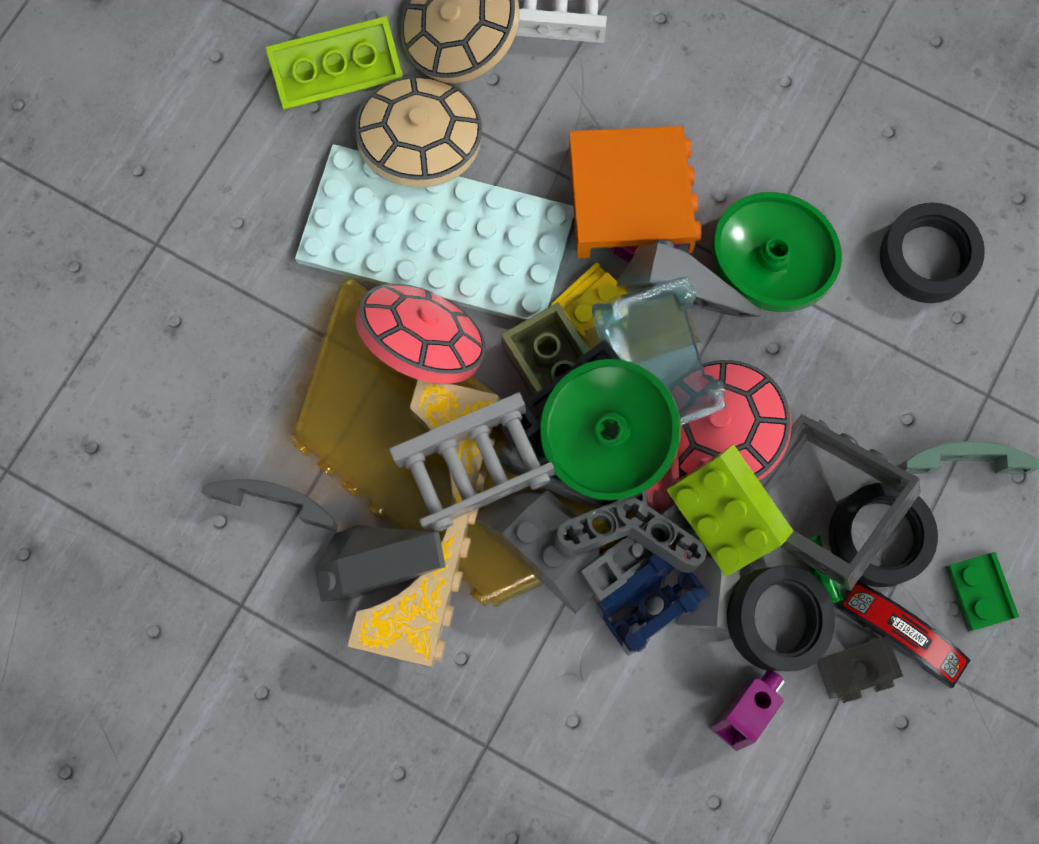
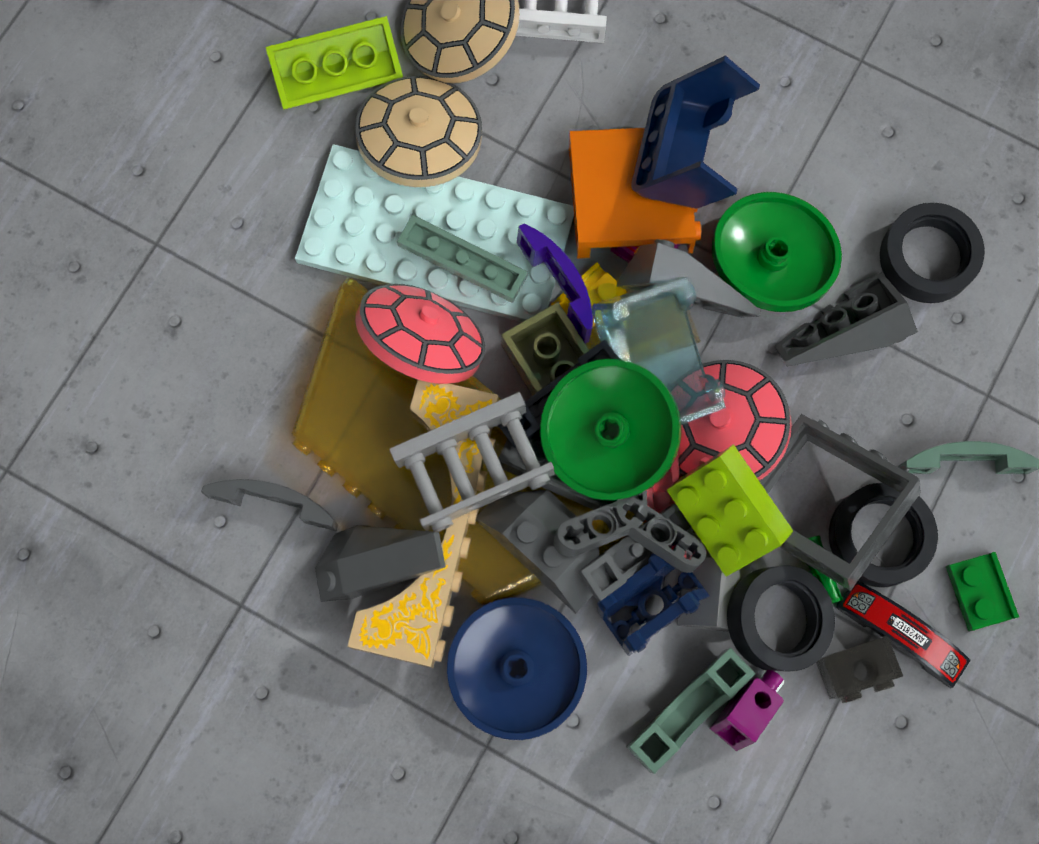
(462, 258): none -> sand green plate
(517, 668): none -> dark blue dish
(541, 249): none -> dark purple slope
(678, 132): none -> dark blue windscreen
(690, 709): none -> sand green arch
(866, 320): none -> dark grey wedge

